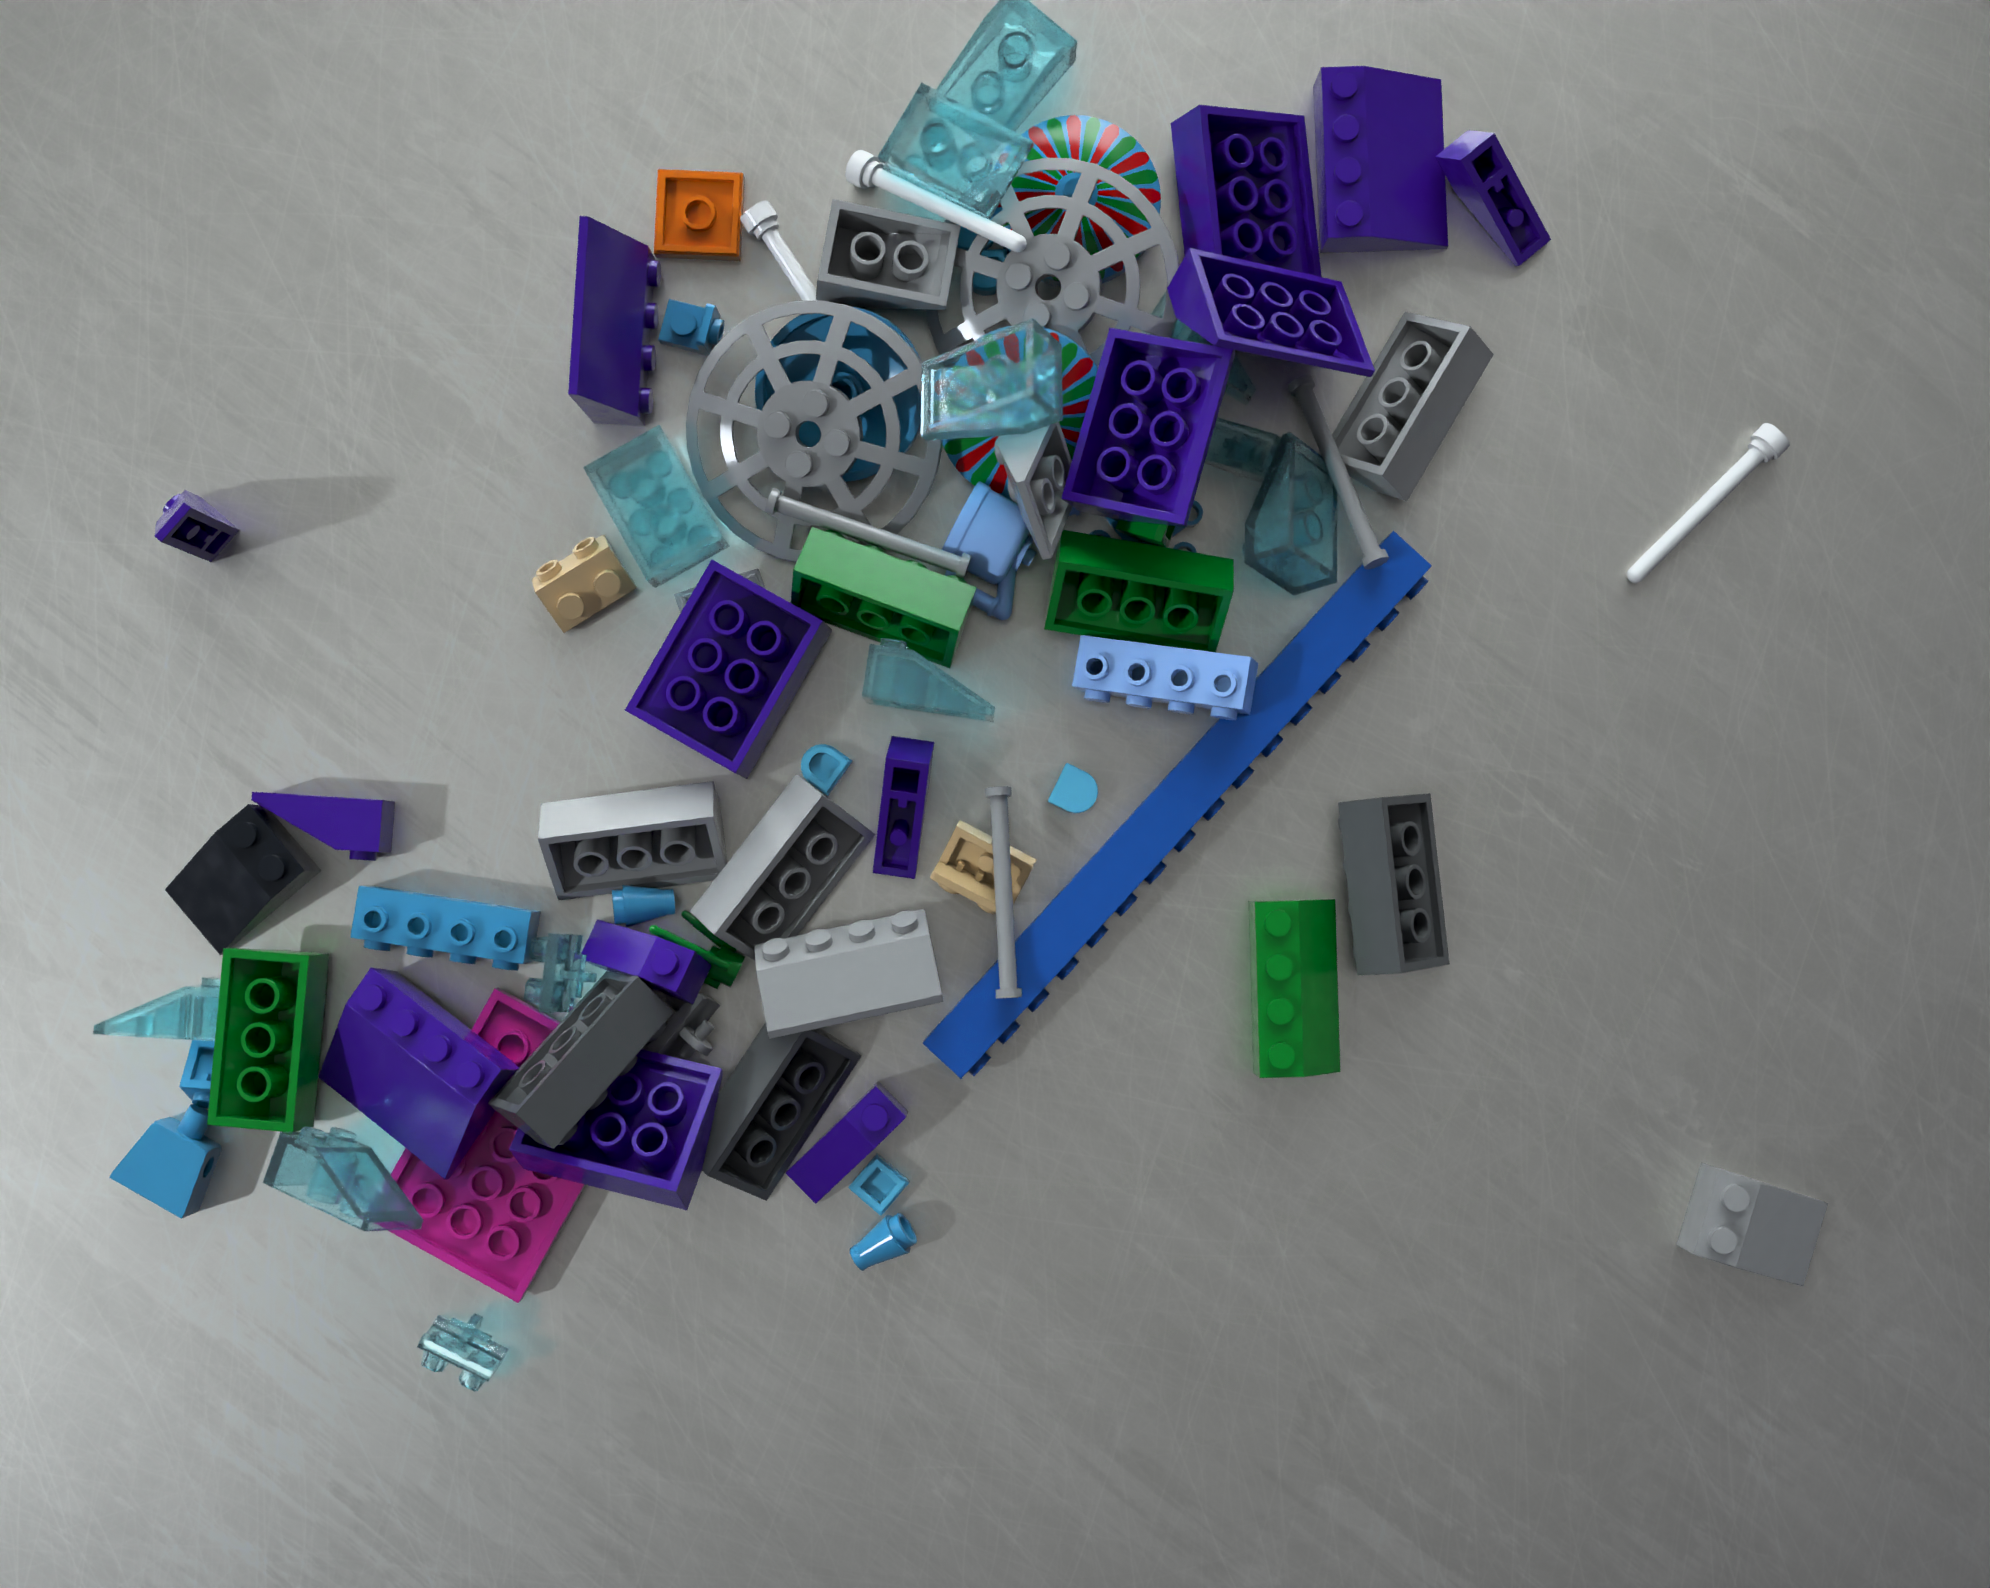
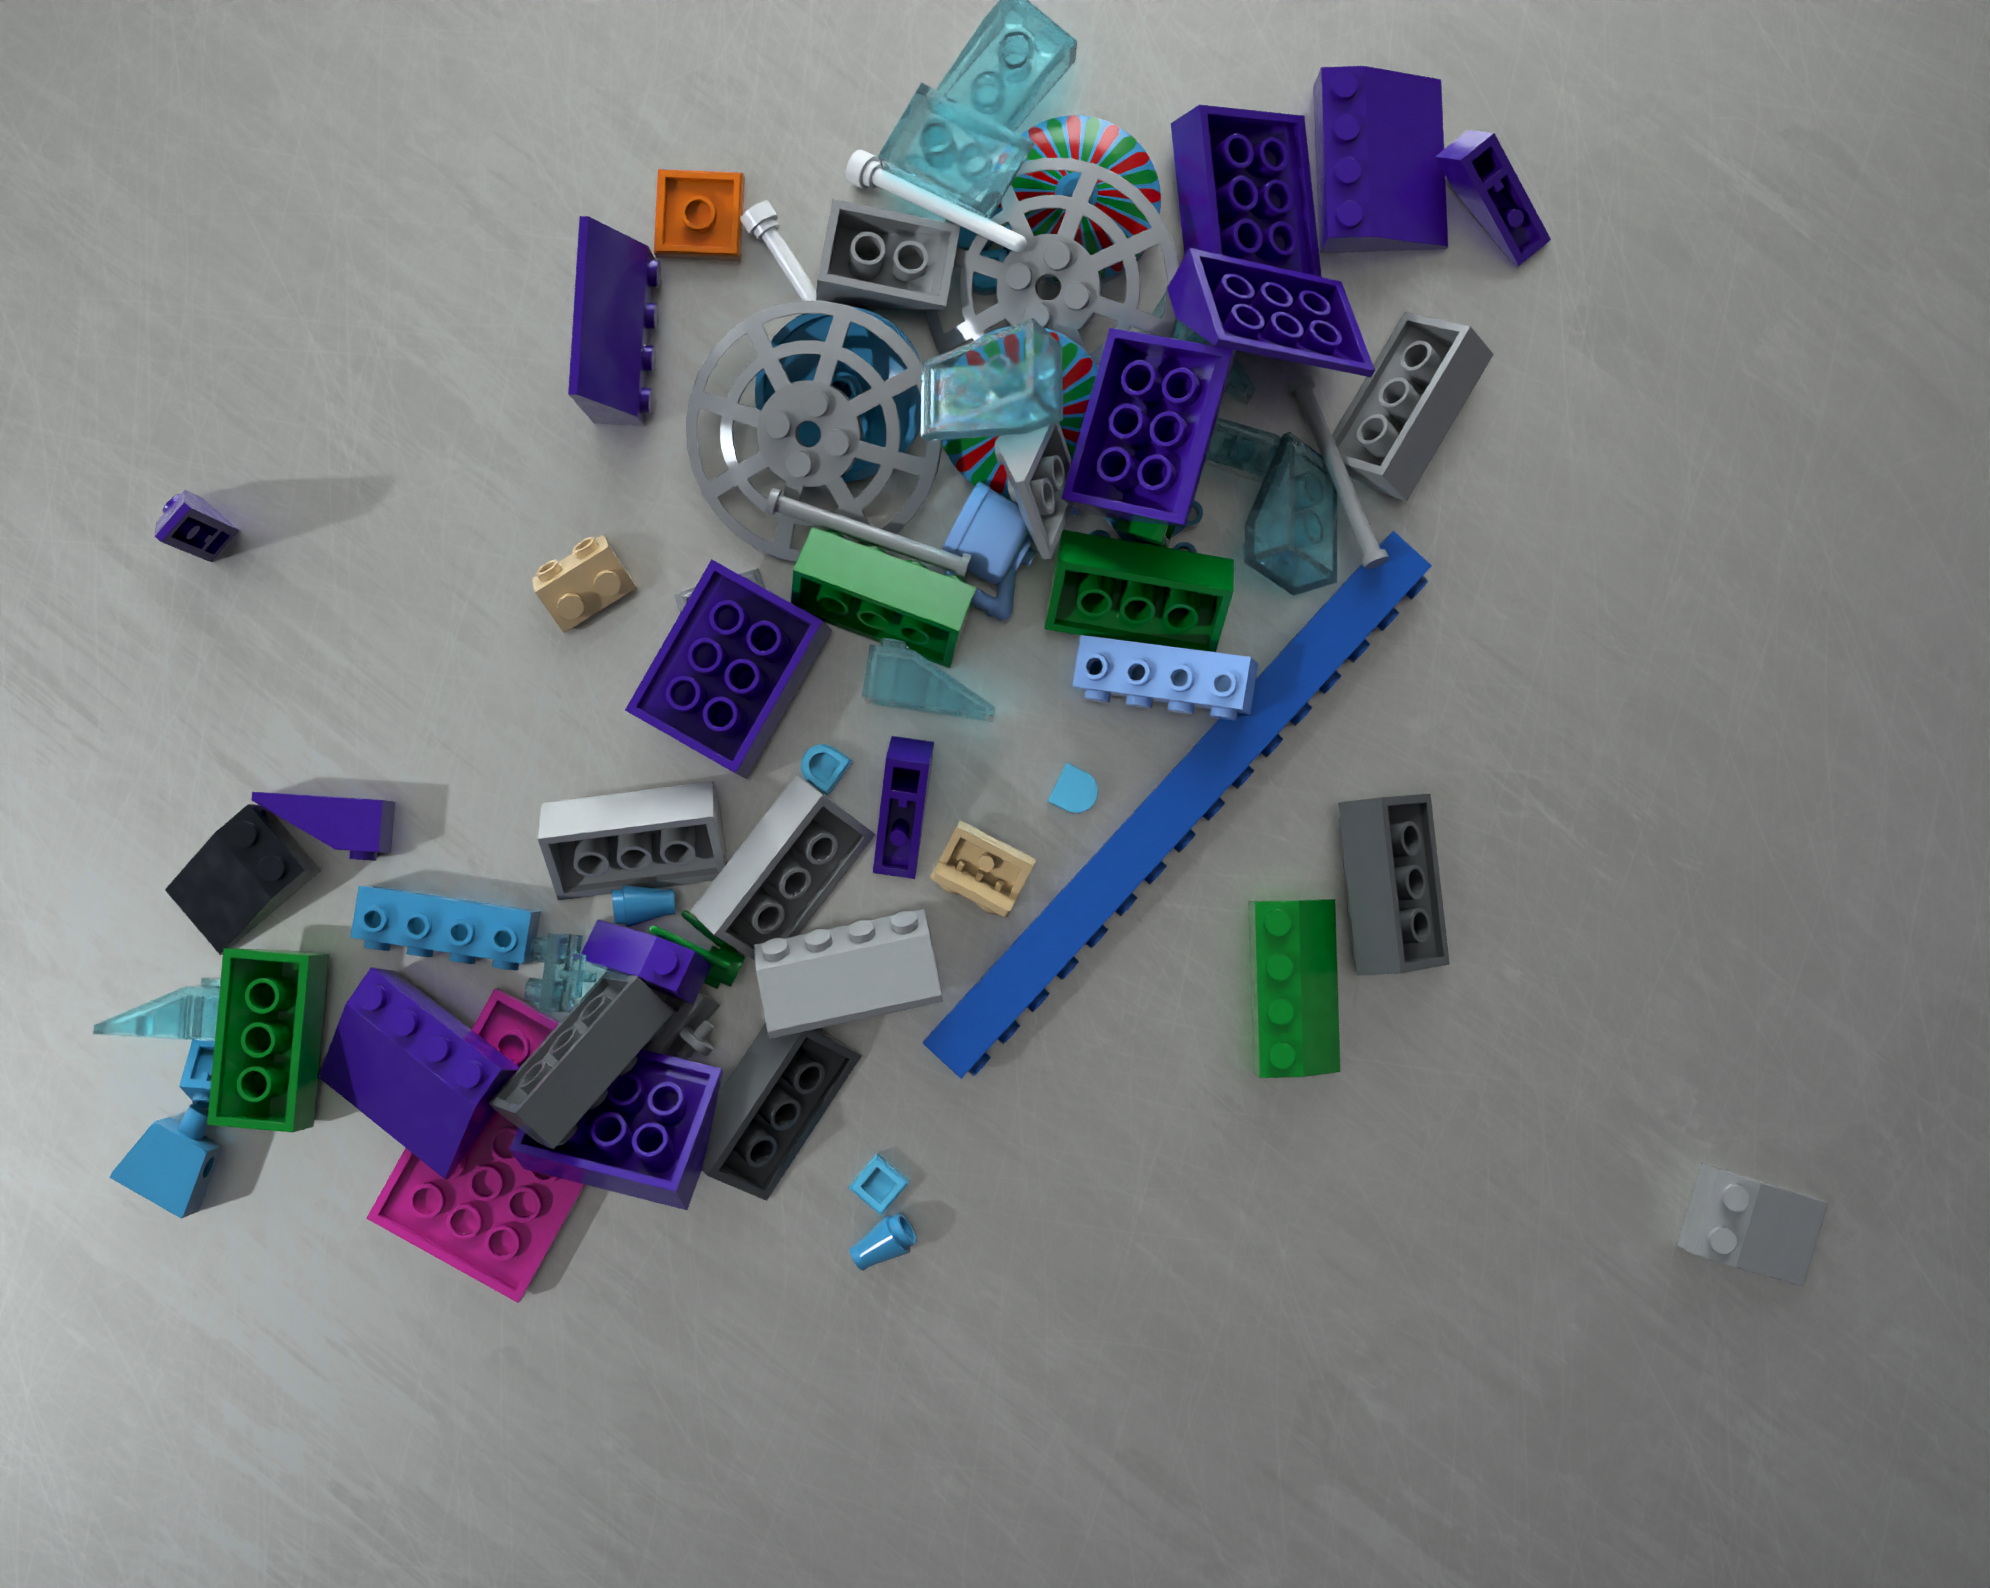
(340, 1179): clear light blue slope -> none
(463, 1347): clear light blue hips -> none
(656, 506): clear light blue brick -> none
(691, 327): dark azure bracket -> none
(847, 1142): dark purple slope -> none
(1003, 892): light grey bar -> none
(1766, 444): white piece -> none

